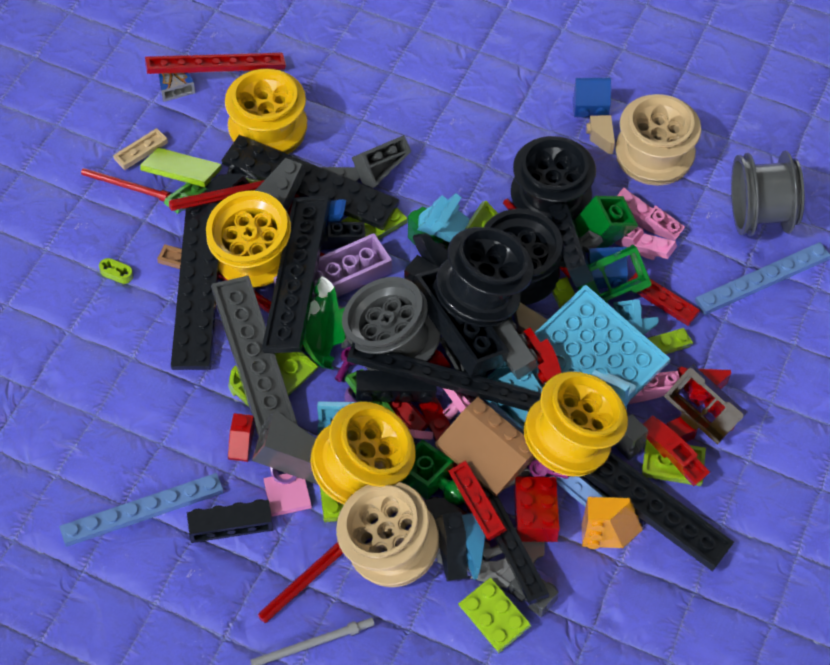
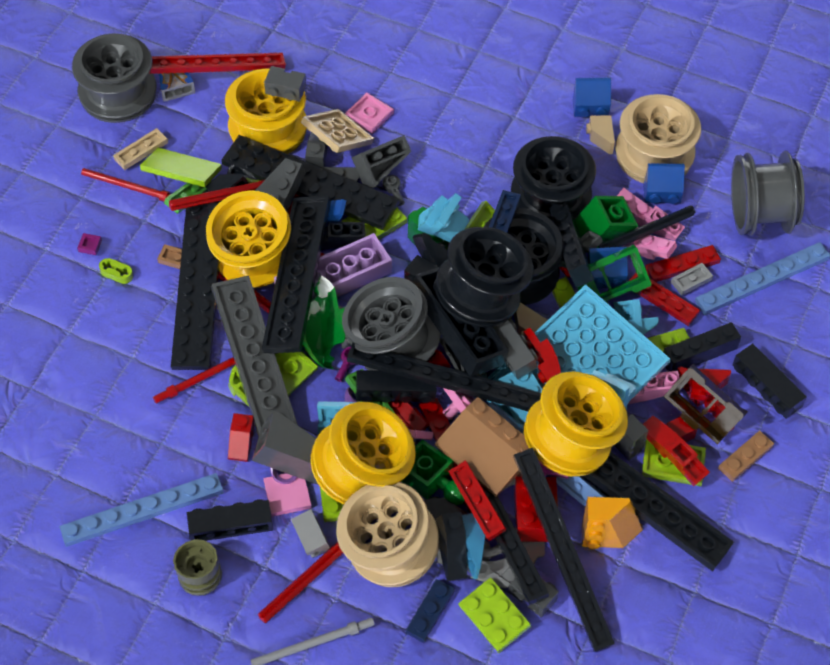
(89, 244): none -> magenta plate
(114, 77): none -> dark grey wheel
(173, 391): none -> red bar
(197, 567): none -> olive wheel
(285, 84): none -> dark grey brick
(310, 534): none -> light grey hinge
(316, 151): none -> dark grey slope
(337, 130): none -> tan plate
(369, 113): none -> bright pink tile
(391, 184): none -> dark grey plate
(430, 610): none -> dark blue plate
(505, 211): none -> dark blue plate
(563, 550): none -> black plate
(650, 228): none -> black axle
(664, 183): none -> blue slope
(678, 264): none -> red plate
(691, 279): none -> light grey plate
(703, 347): none -> black brick
(746, 456): none -> medium nougat plate
(769, 381): none -> black brick

